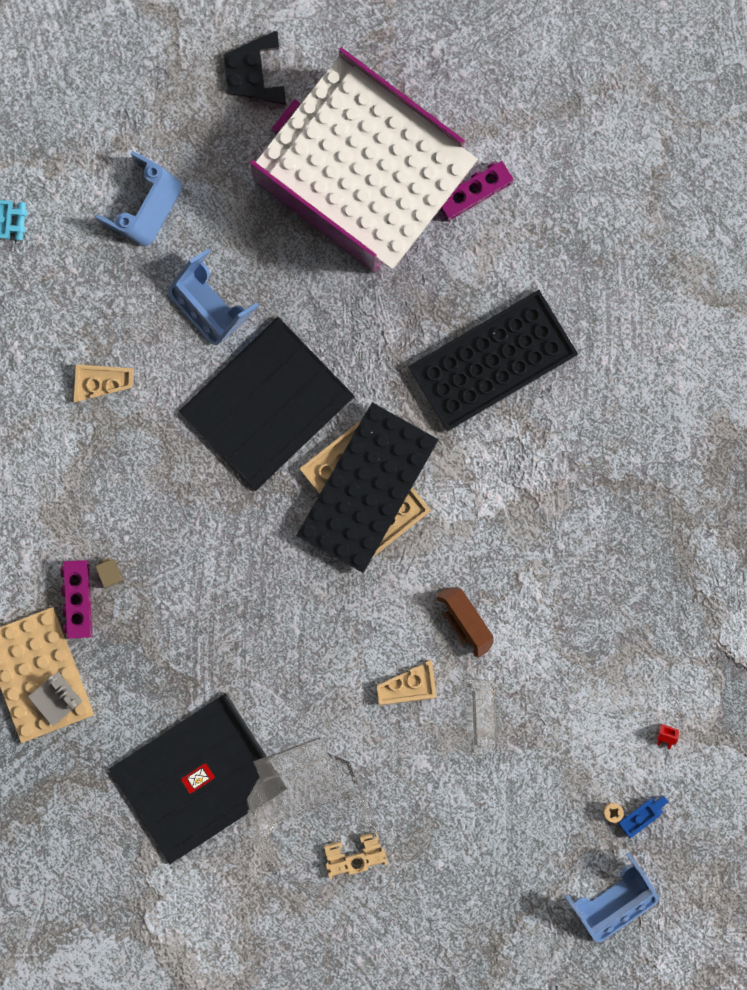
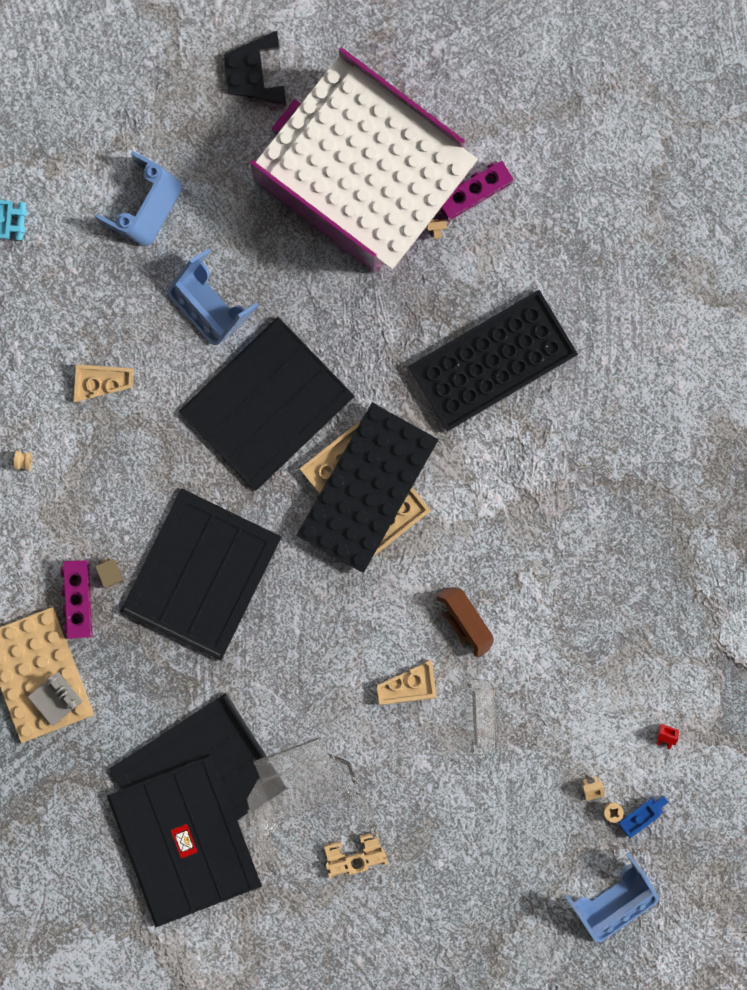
(23, 461): none -> tan wheel
(184, 841): none -> black door
(201, 574): none -> black door
(436, 225): none -> tan tile
(593, 790): none -> tan tile

